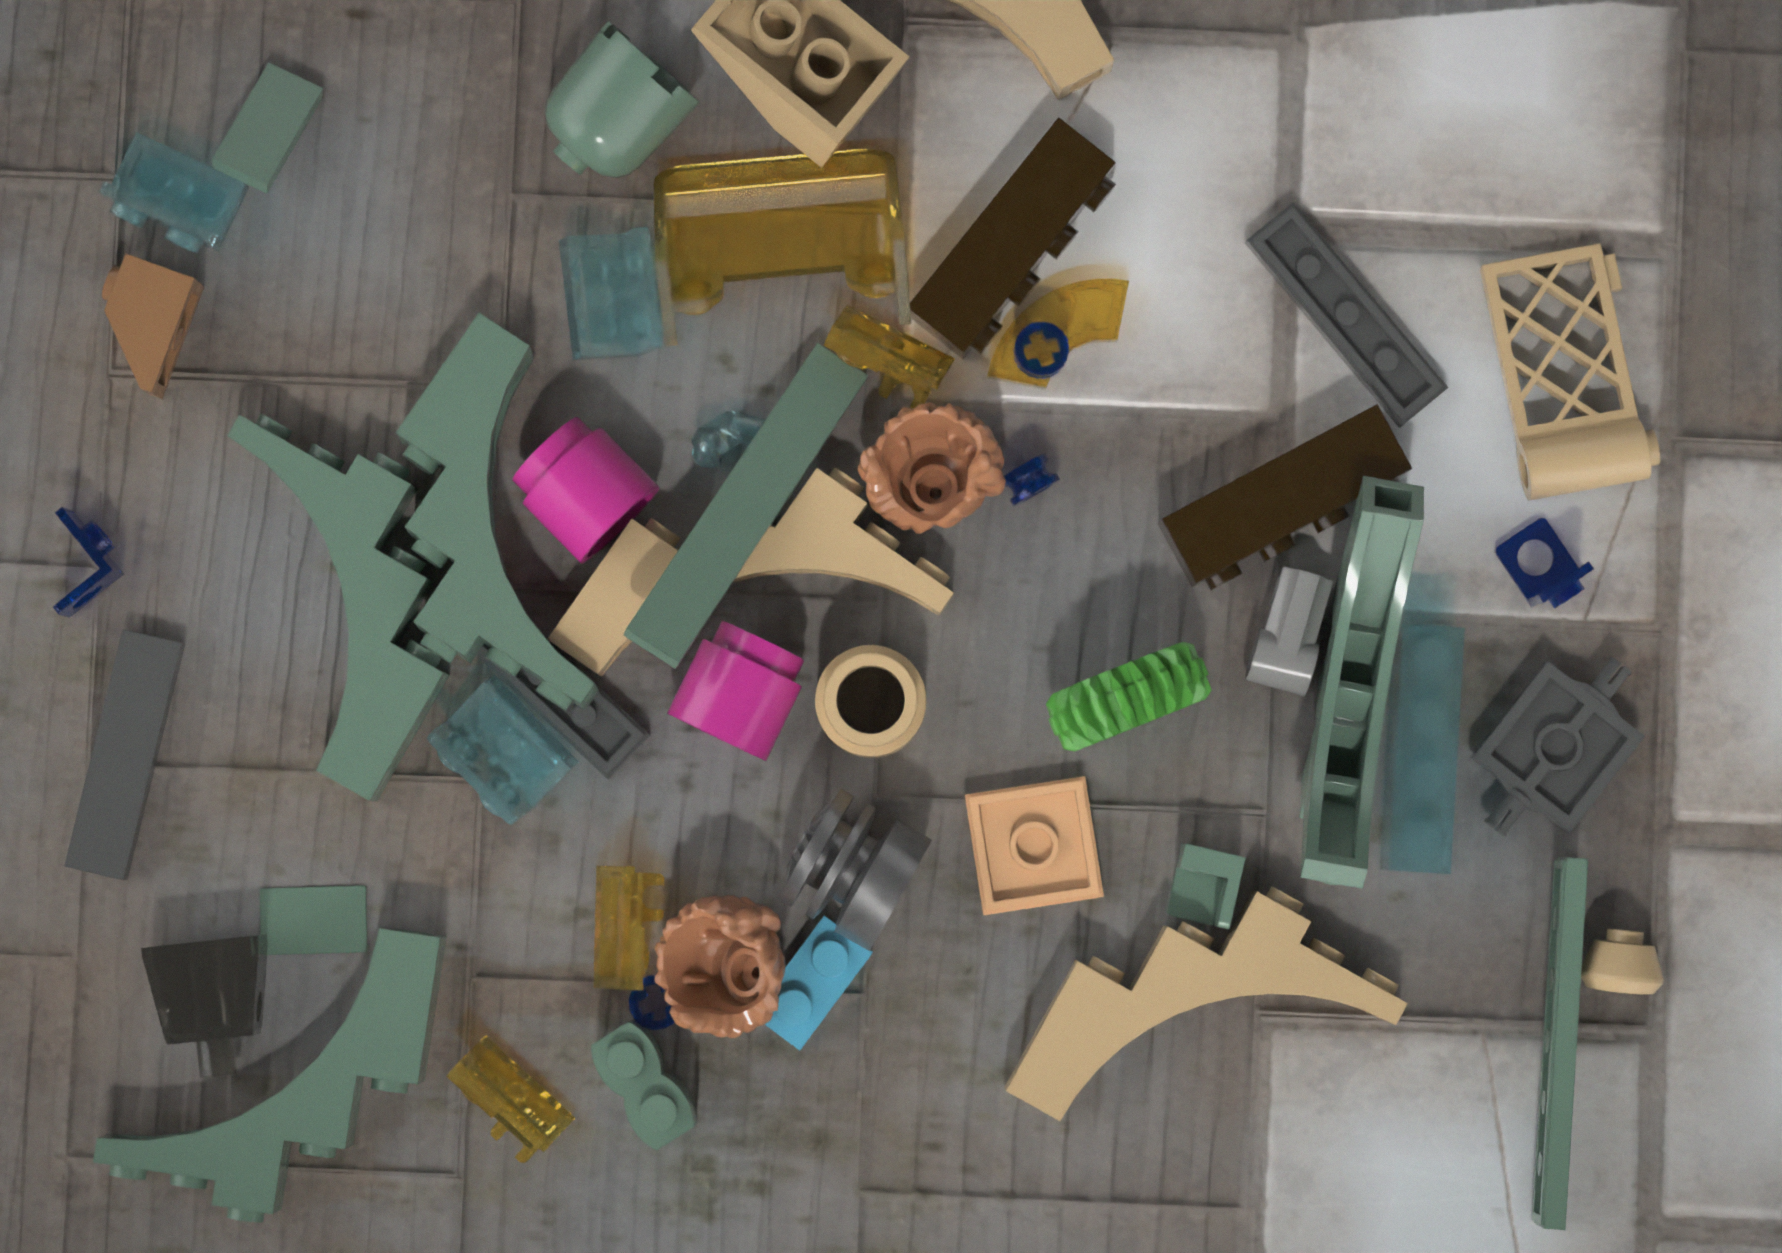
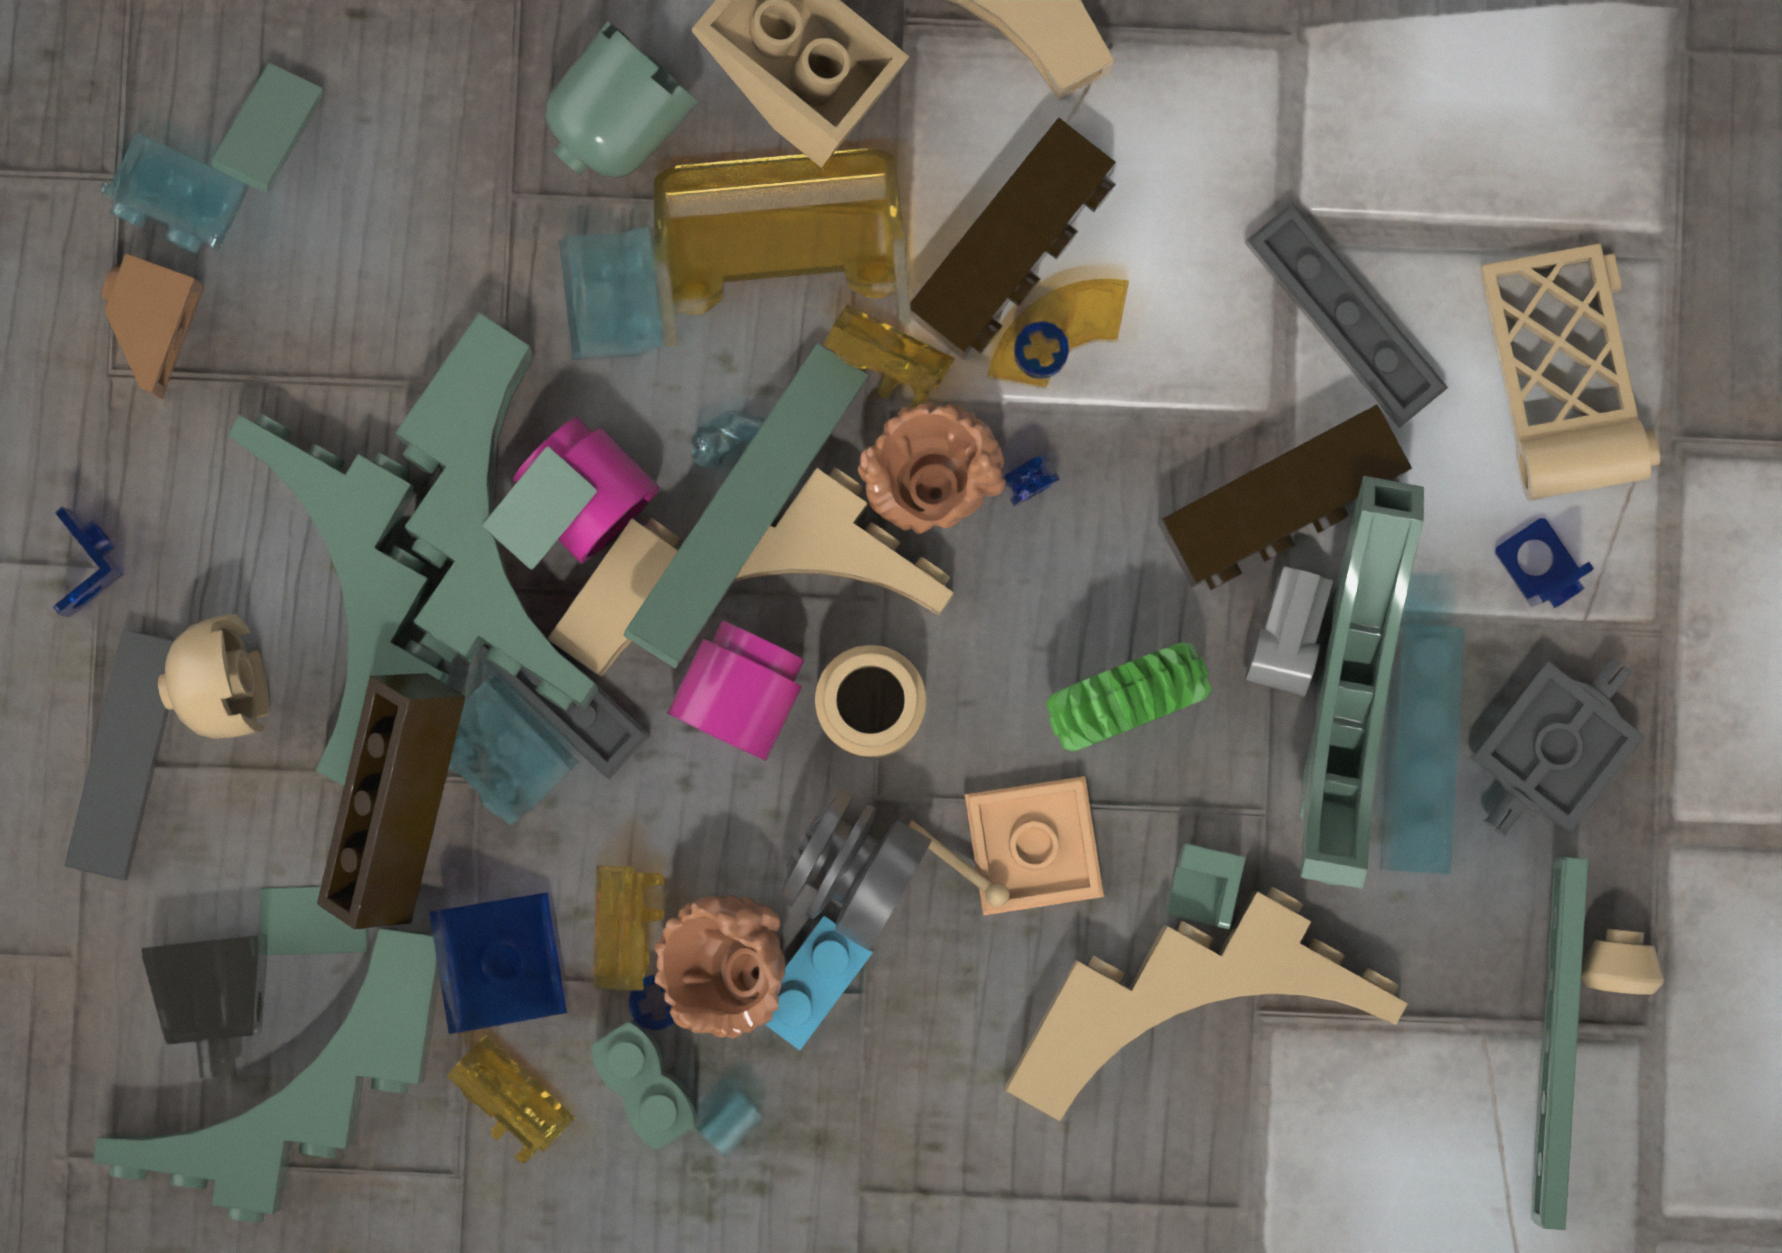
(214, 680): none -> tan cylinder
(390, 800): none -> dark brown brick
(498, 962): none -> clear blue tile
(539, 508): none -> sand green sticker
(729, 1122): none -> clear light blue hinge
(995, 893): none -> tan hinge

